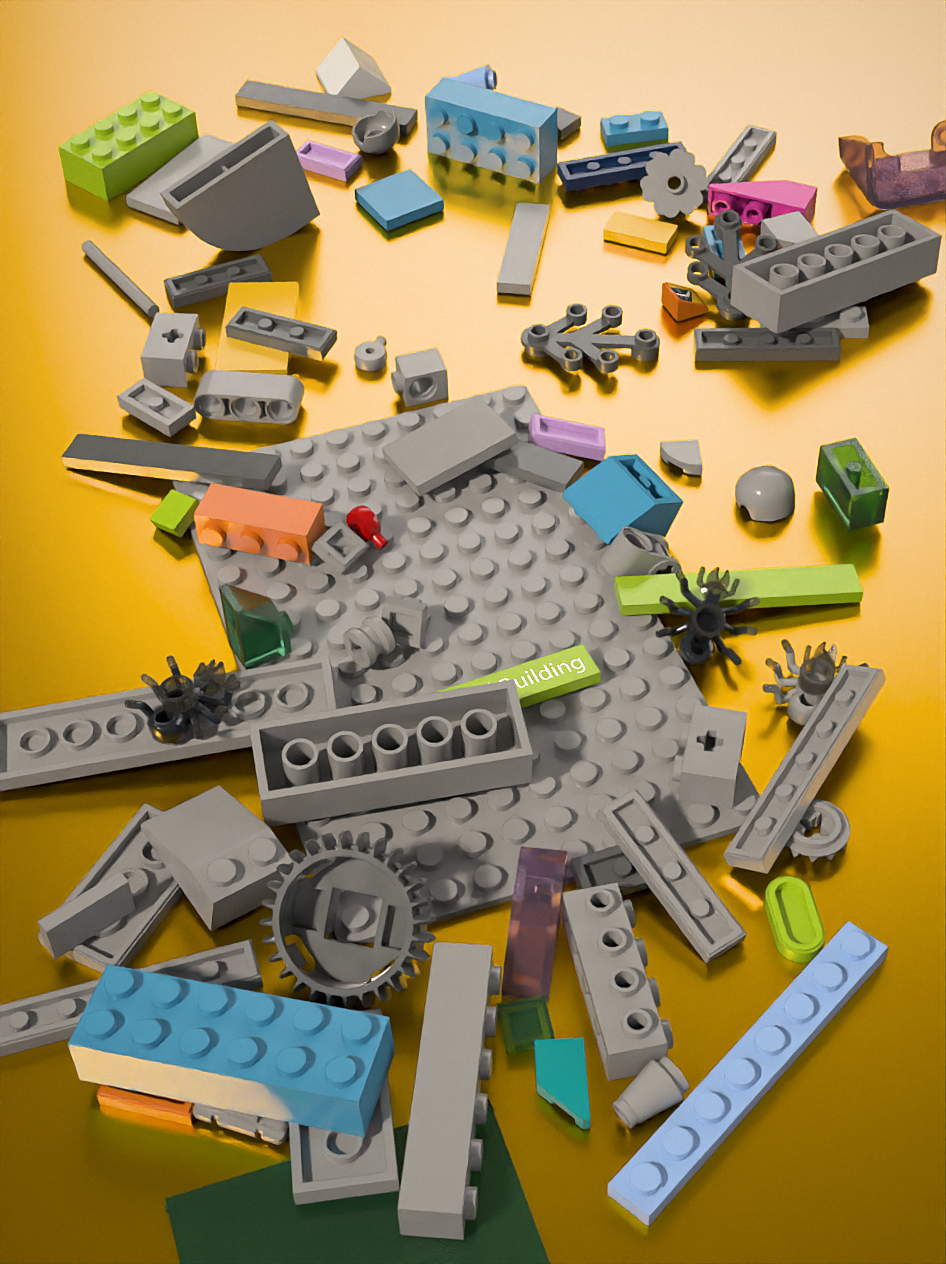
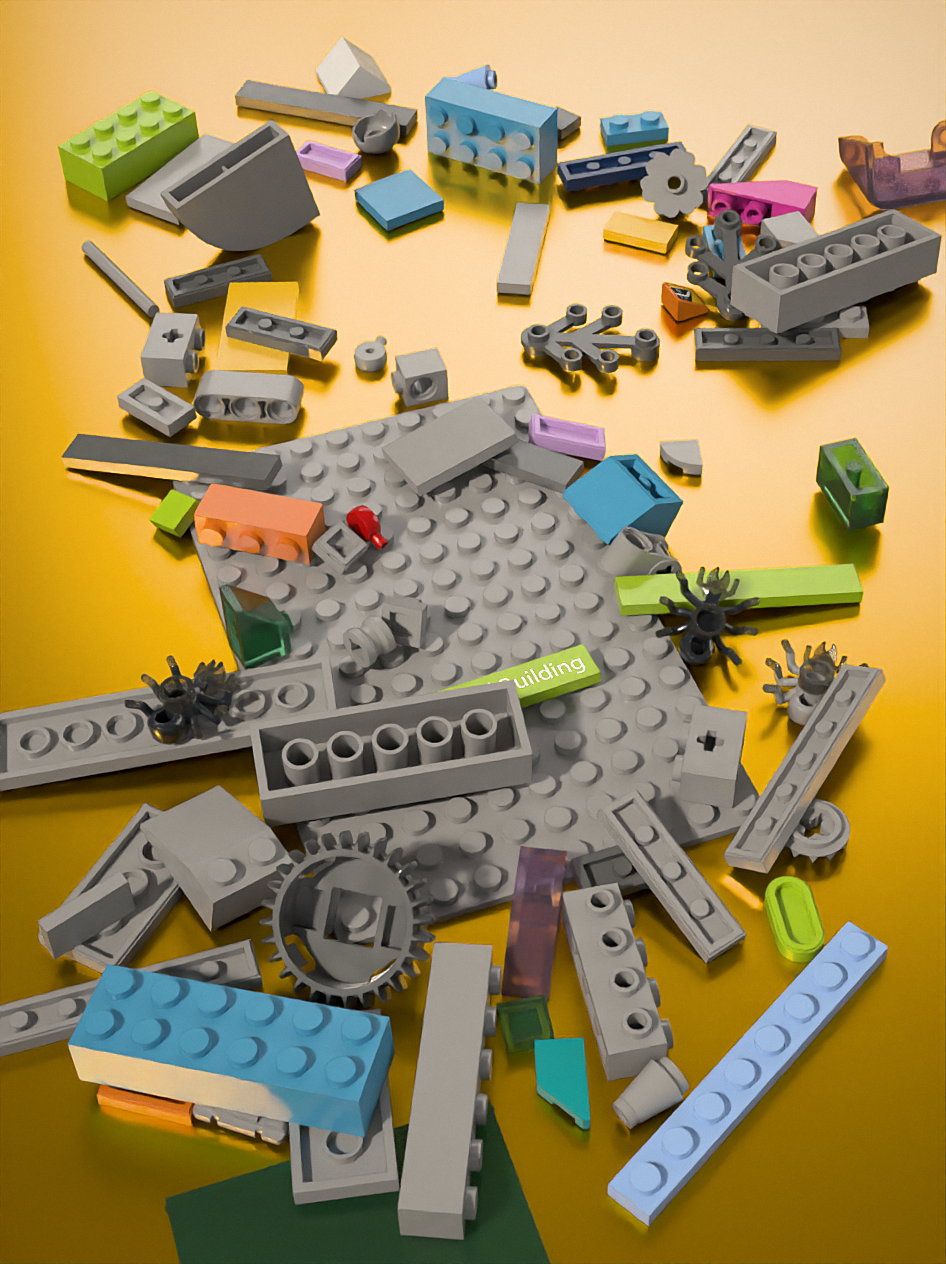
(766, 493): light grey hair -> none

